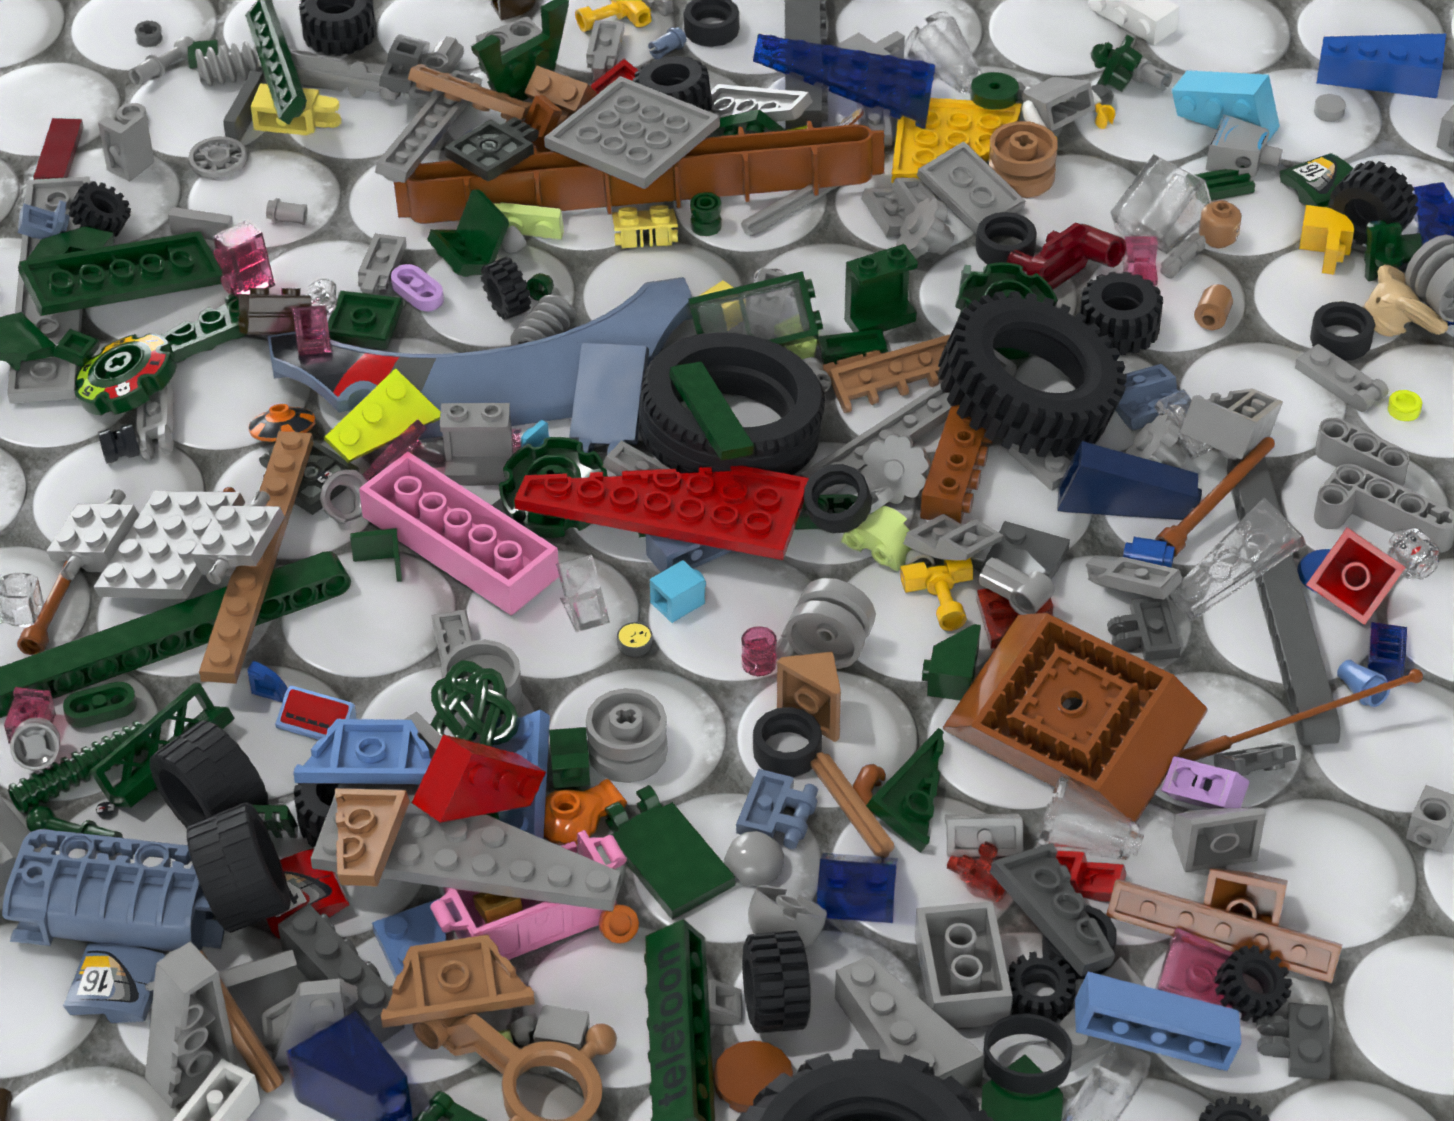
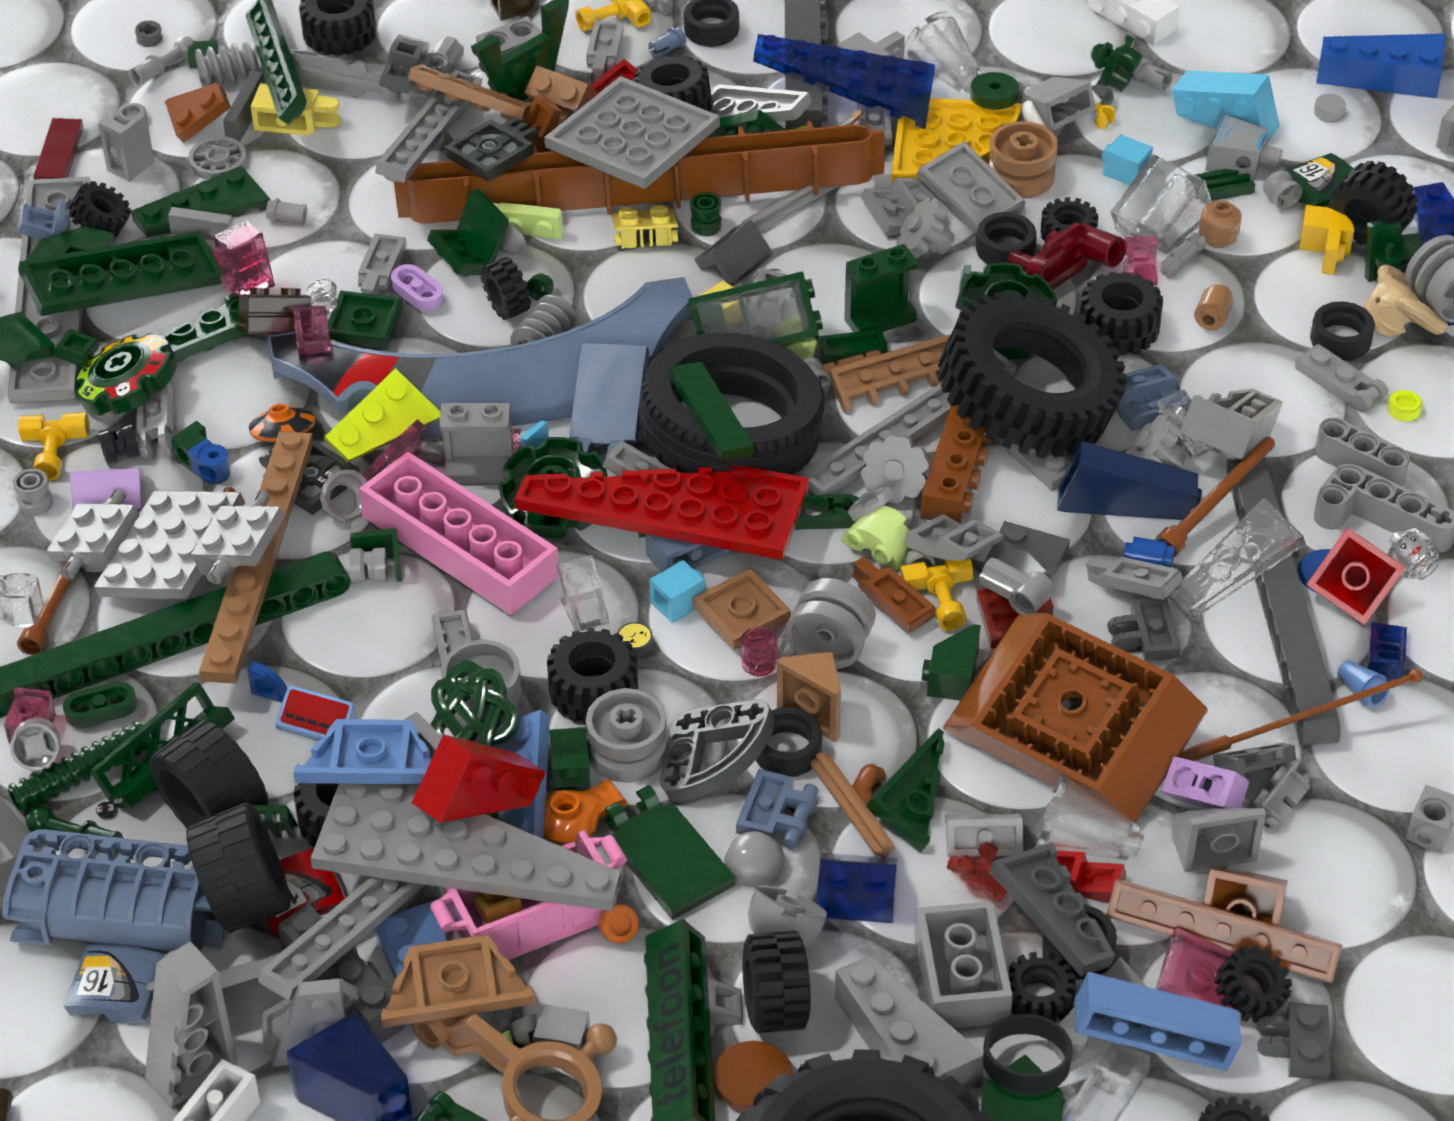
(32, 492): none -> light grey wheel
(52, 435): none -> yellow bar
(97, 486): none -> lavender panel
(196, 109): none -> dark orange wing
(199, 454): none -> leg
(221, 194): none -> dark green wing
(250, 1046): medium nougat axle -> none
(335, 934): none -> light grey plate
(366, 832): medium nougat wing -> none
(376, 565): none -> light grey wheel
(588, 655): none -> black tyre
(697, 727): none -> dark grey beam
(735, 251): none -> dark grey panel
(740, 605): none -> medium nougat plate
(830, 476): black tyre -> none
(893, 595): none -> dark orange hinge
(1066, 212): none -> black tyre
(1125, 158): none -> medium azure brick
(1282, 189): none -> light grey wheel
(1286, 785): none -> light grey hinge

